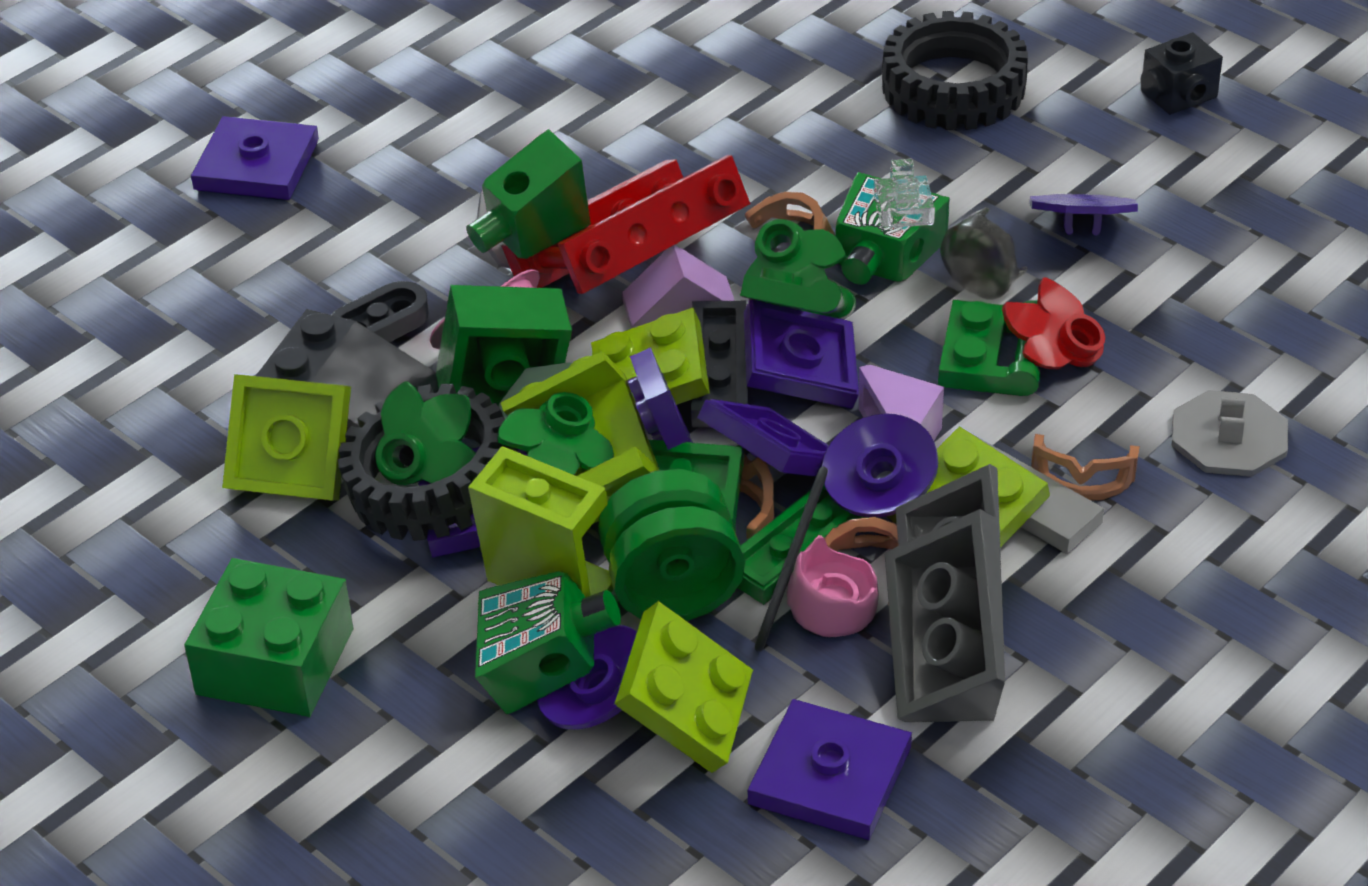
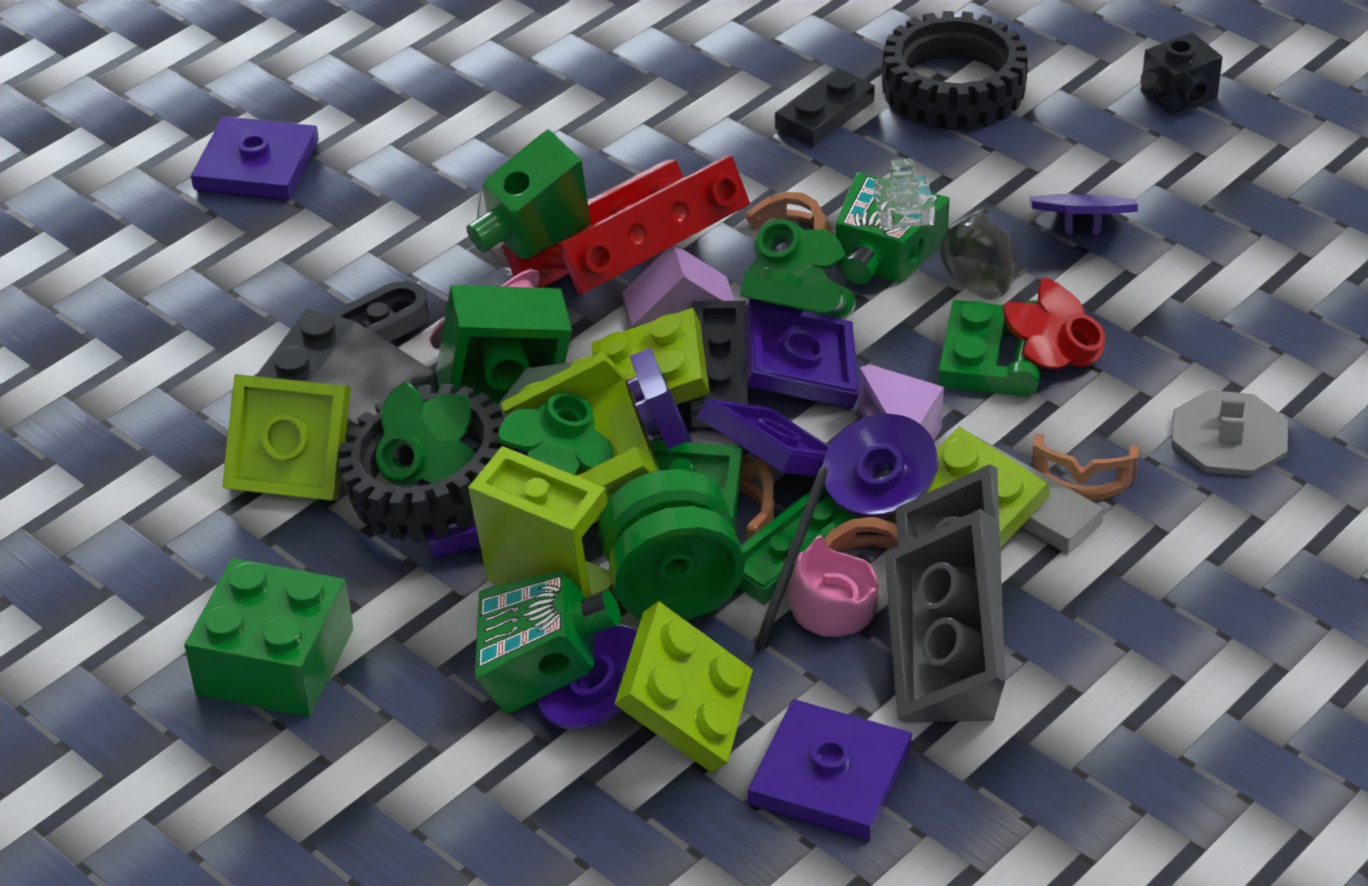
(824, 106): none -> black plate

